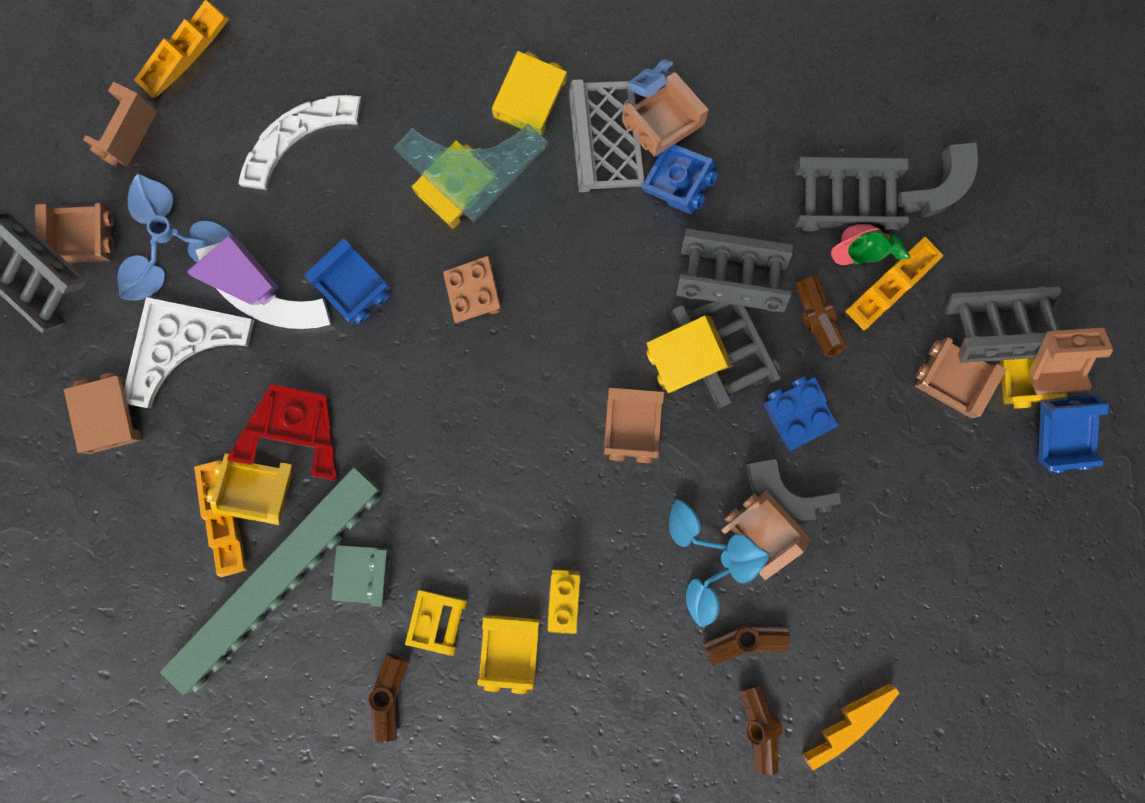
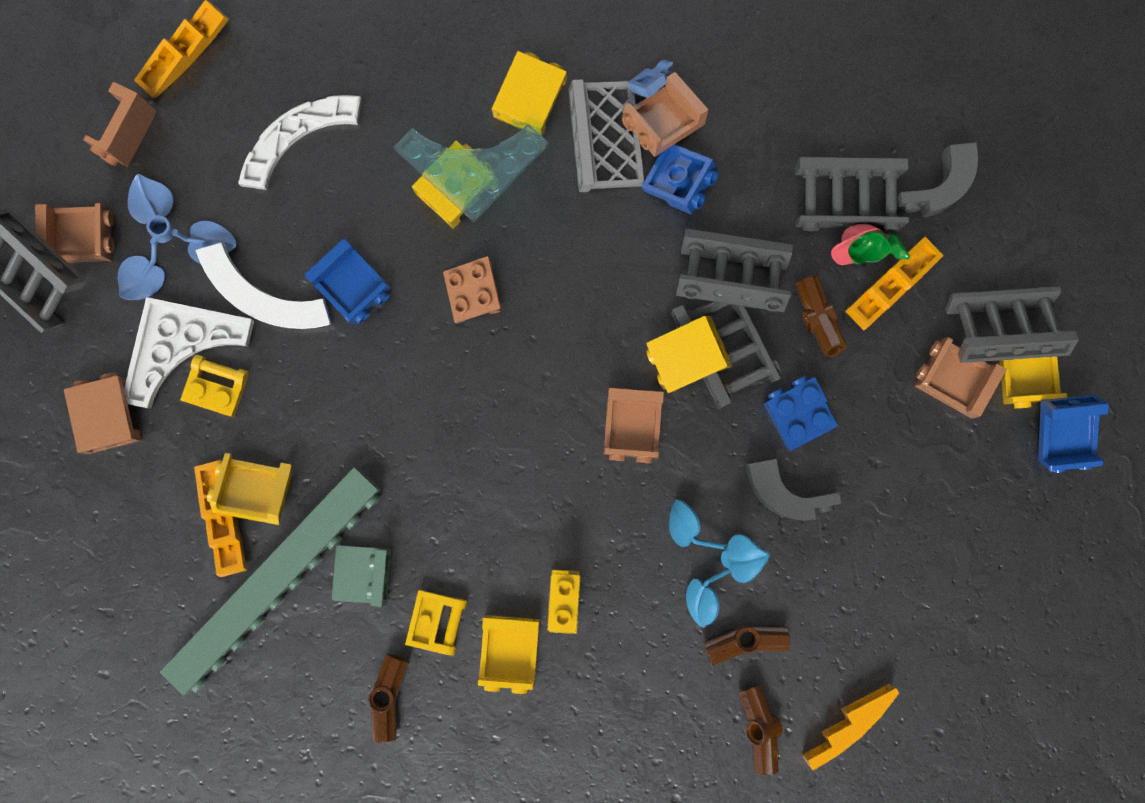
(210, 394): none -> yellow plate
(235, 272): medium lavender slope -> none
(291, 418): red wing -> none
(770, 529): nougat panel -> none
(1066, 360): nougat panel -> none

